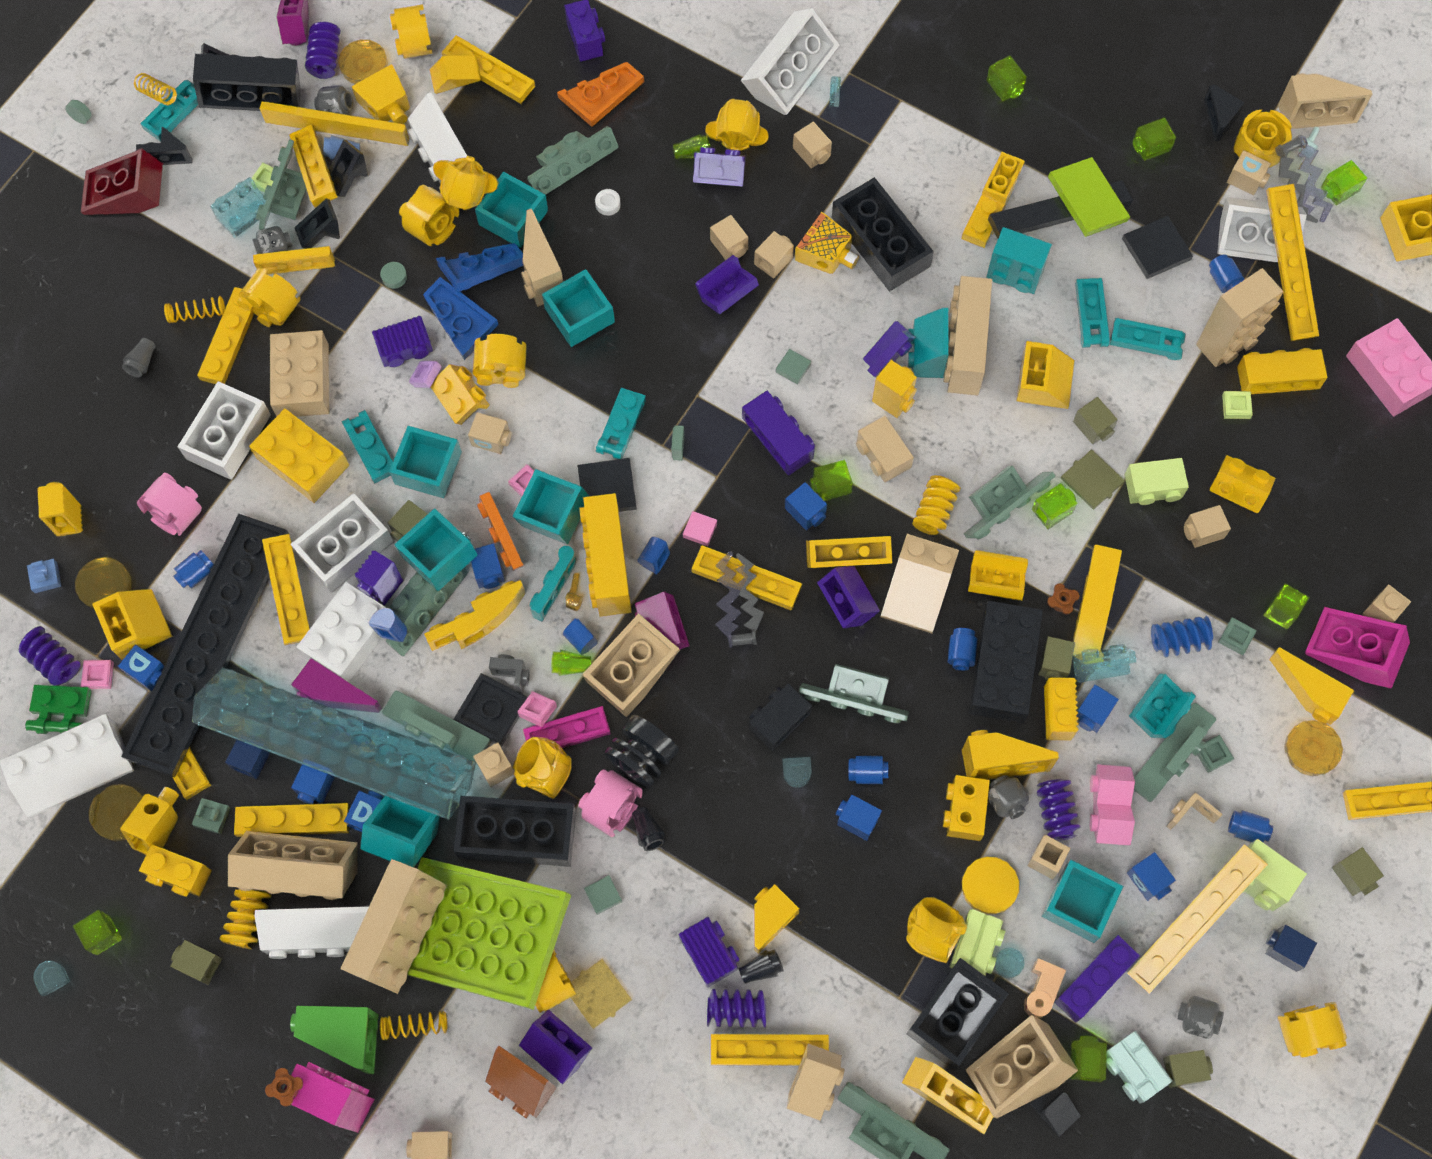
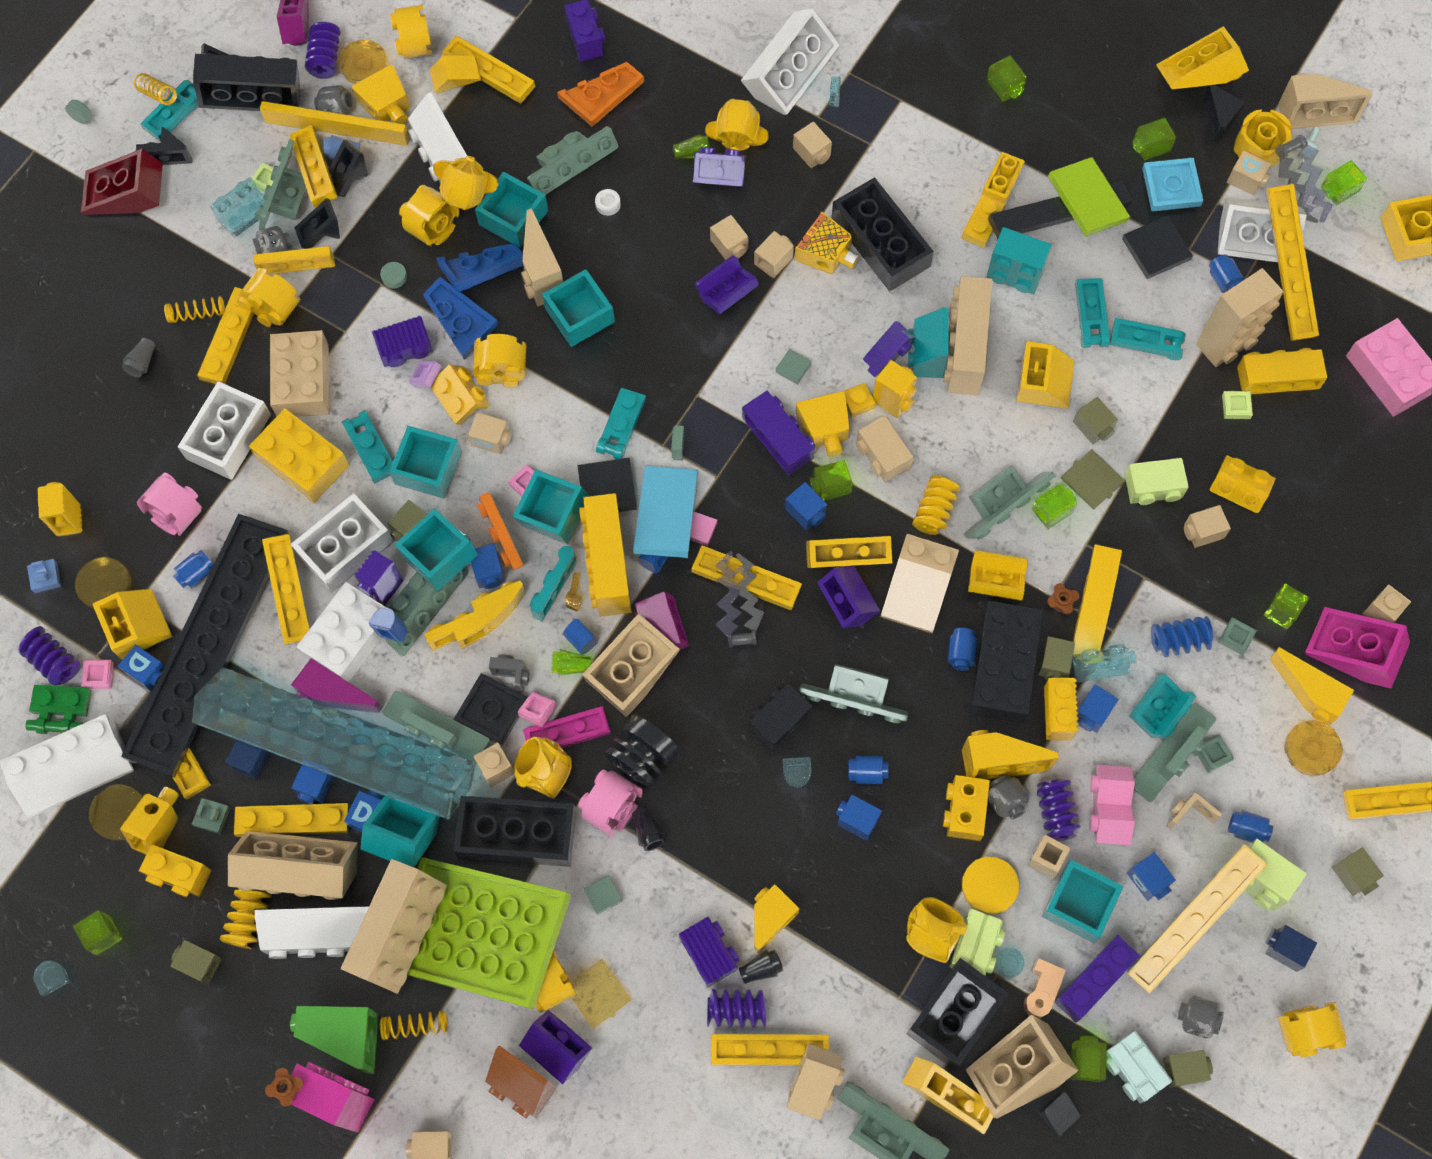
(666, 511): none -> medium azure tile
(825, 421): none -> yellow torso
(859, 400): none -> yellow plate
(1172, 184): none -> medium azure plate
(1205, 62): none -> yellow slope

